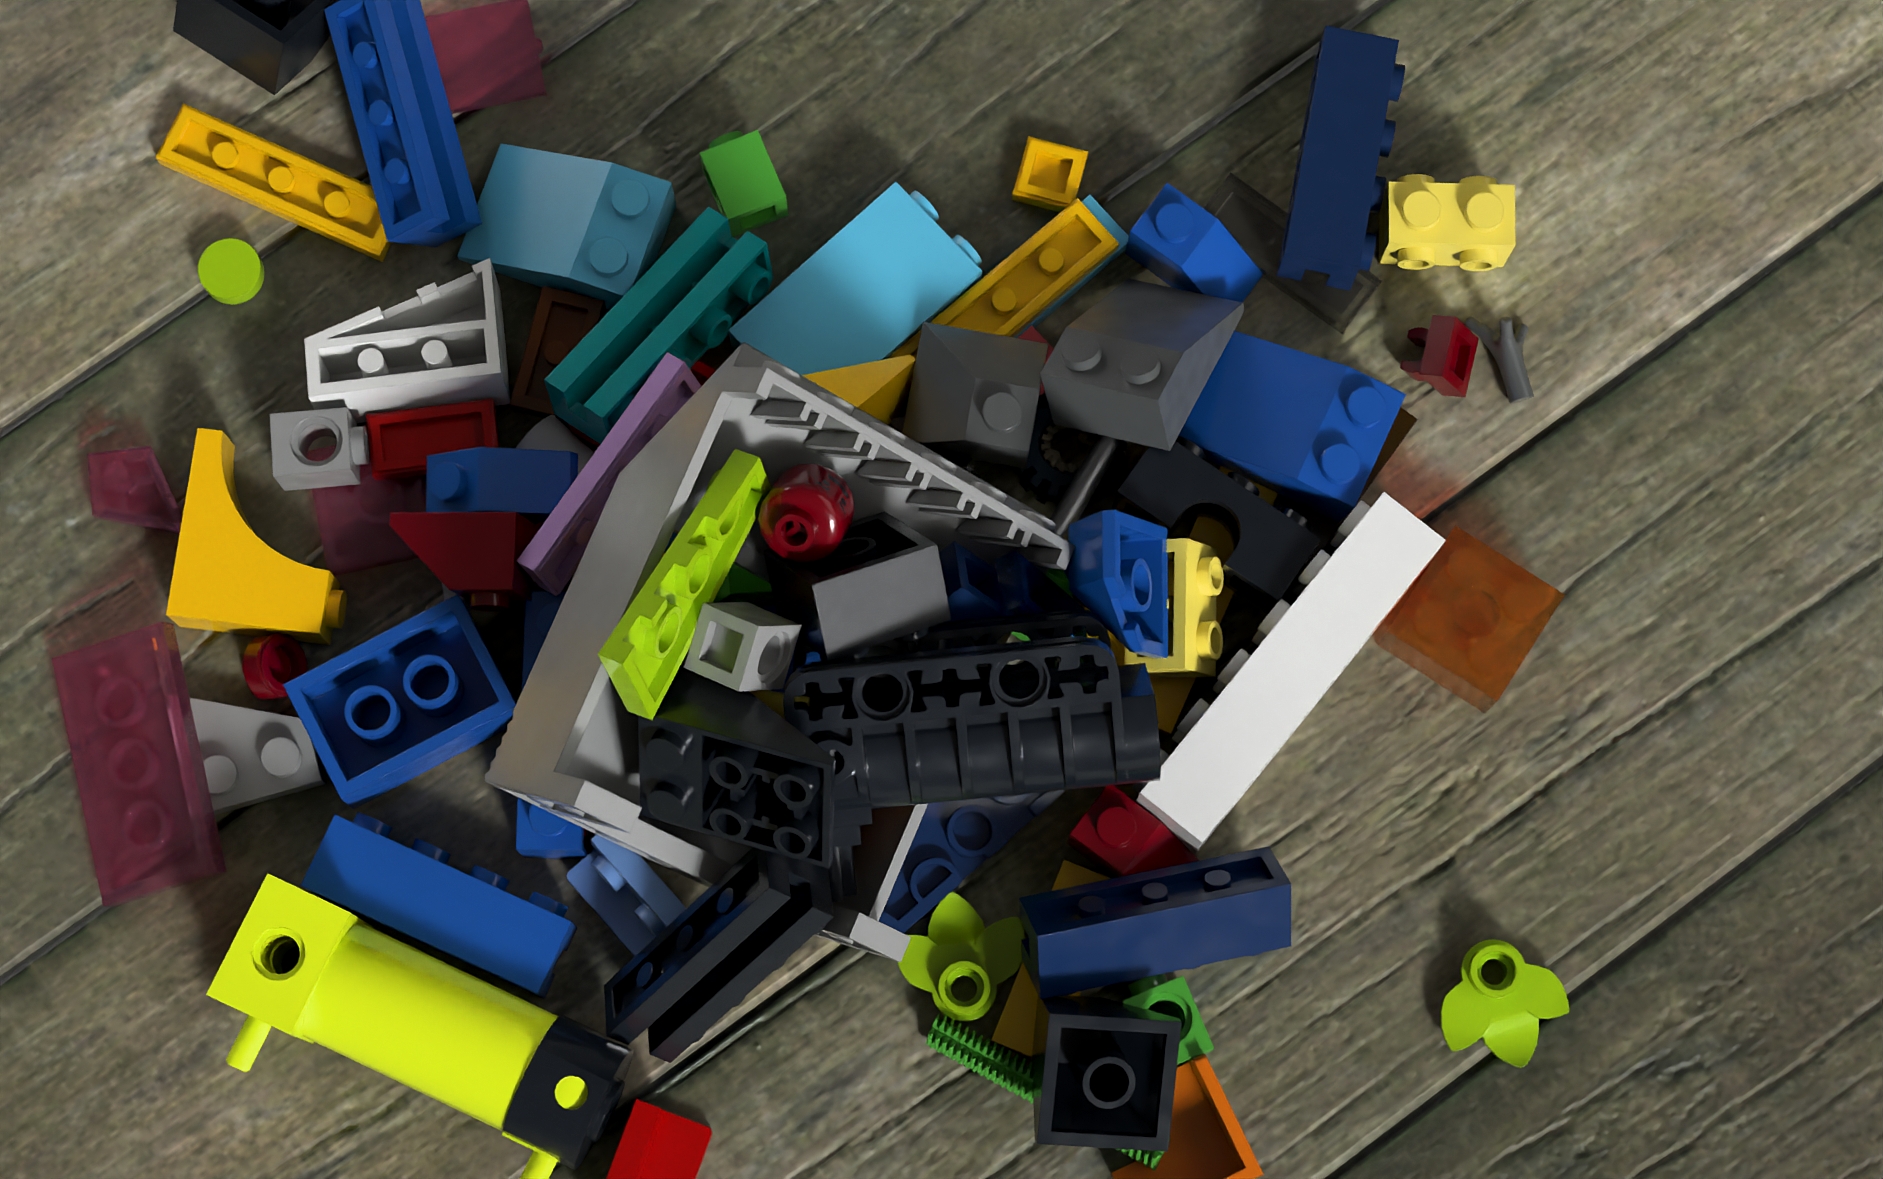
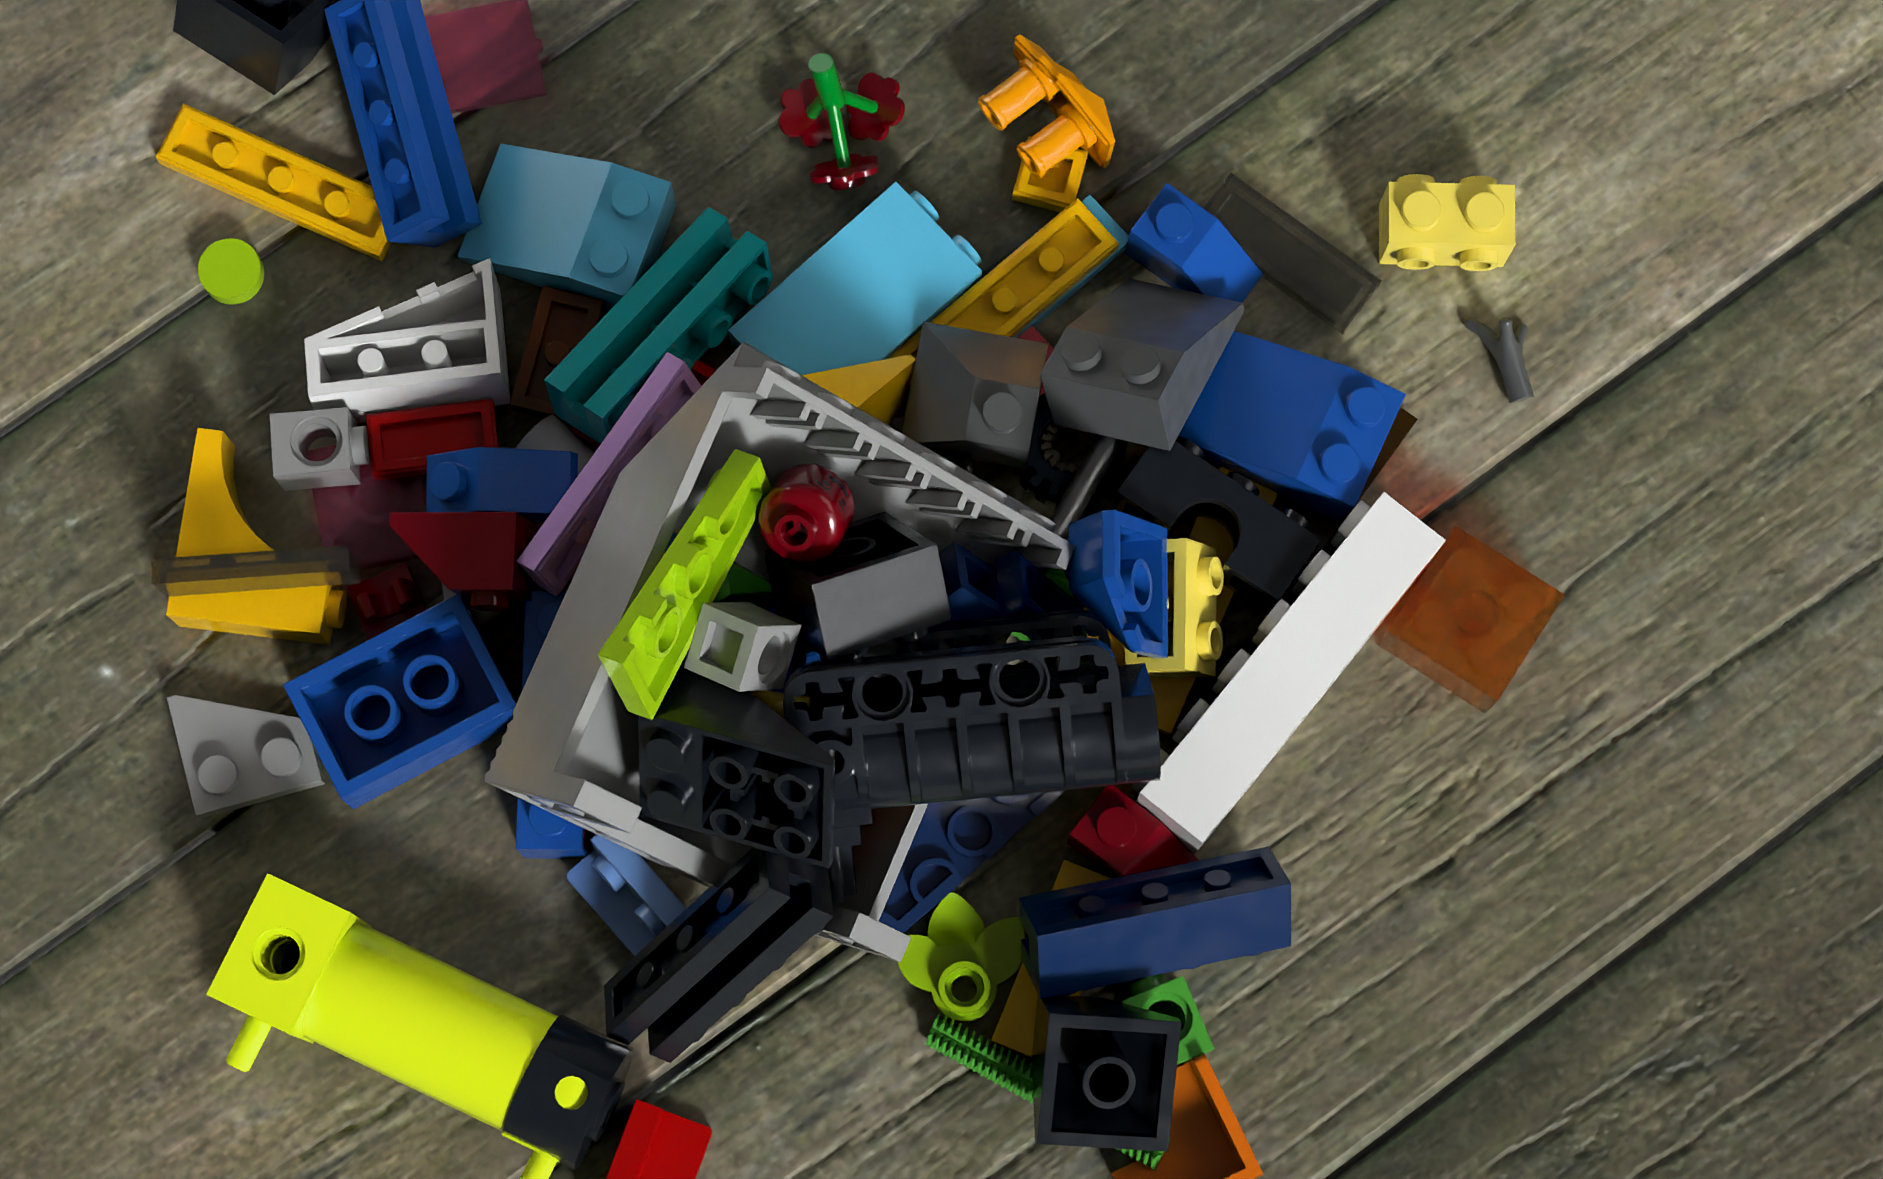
(132, 489): clear pink piece -> none
(138, 764): clear pink tile -> none
(255, 571): none -> clear smoke tile
(271, 663): dark red tile -> none
(386, 600): none -> dark red tile
(440, 905): blue brick -> none
(743, 181): bright green brick -> none
(816, 116): none -> dark red plant
(1079, 112): none -> light orange connector
(1339, 157): dark blue brick -> none
(1446, 357): dark red tile -> none
(1502, 1013): lime plate -> none

